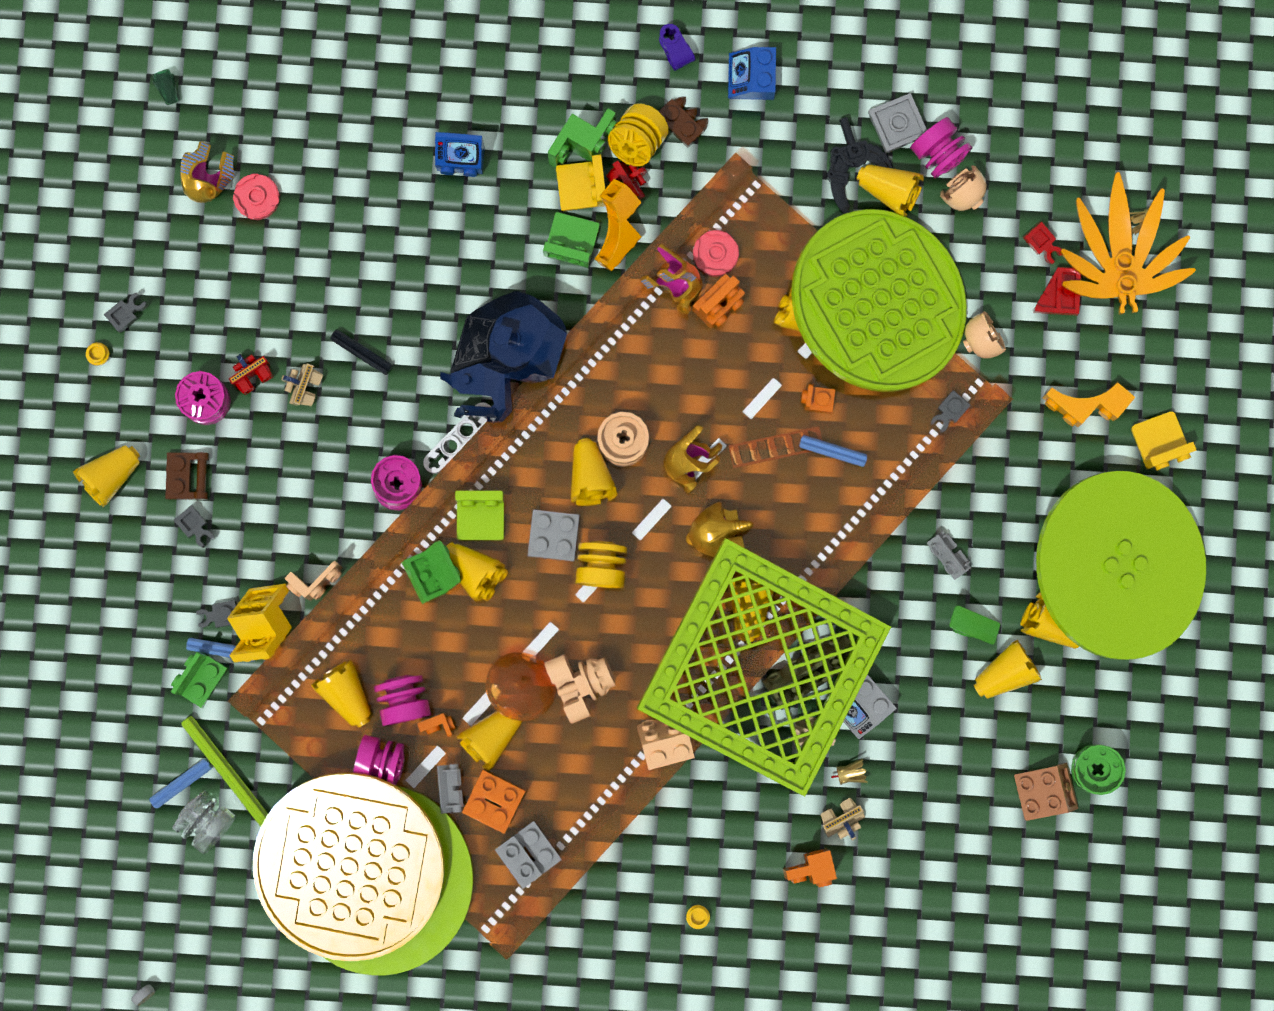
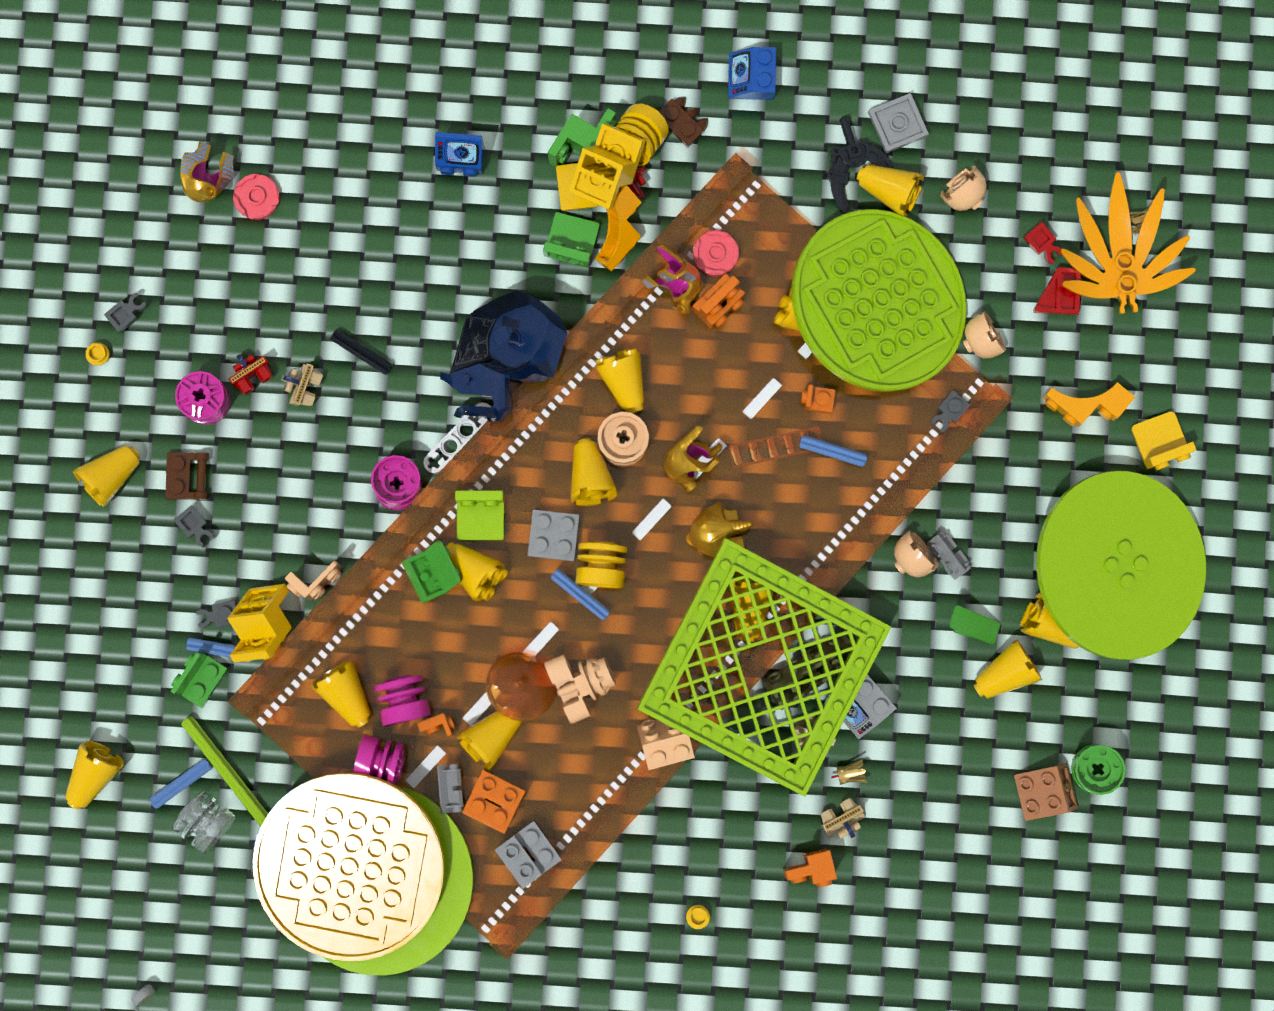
(91, 773): none -> yellow cone
(166, 86): clear green cone -> none
(580, 594): none -> medium blue axle
(607, 166): none -> yellow bracket
(624, 378): none -> yellow cone
(676, 50): dark purple piece -> none
(913, 556): none -> light nougat cylinder
(941, 147): dark pink wheel -> none

